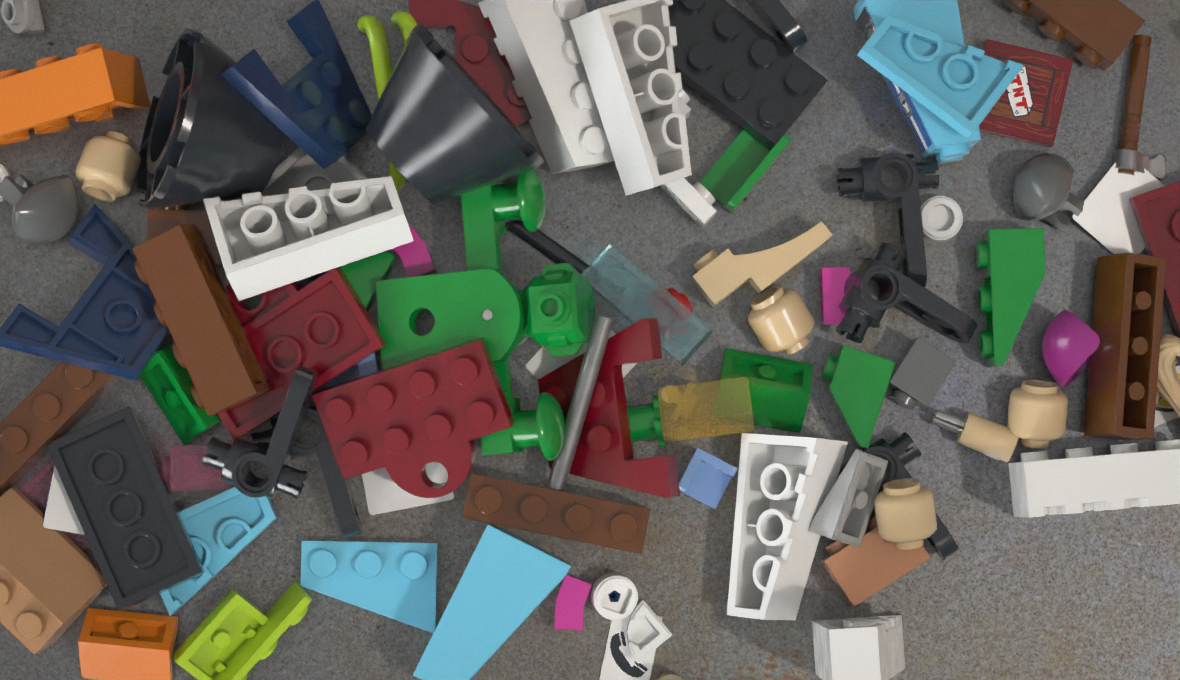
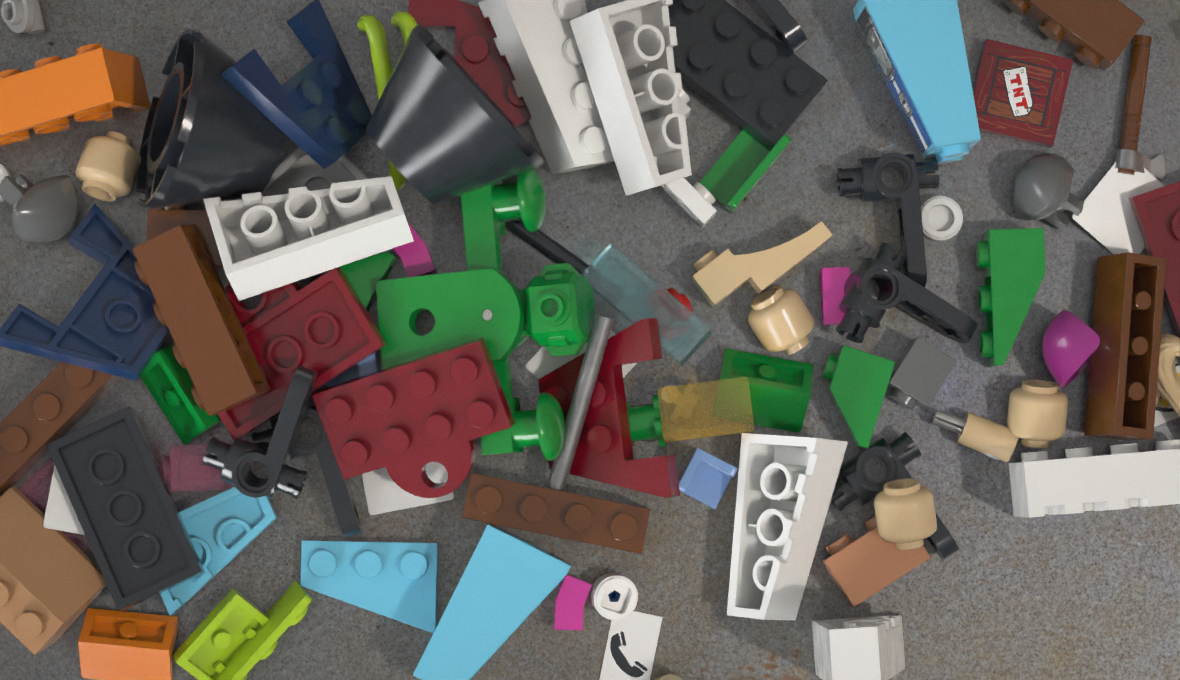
(645, 632): white tile -> none
(851, 500): light grey slope -> none
(942, 76): medium azure wing -> none

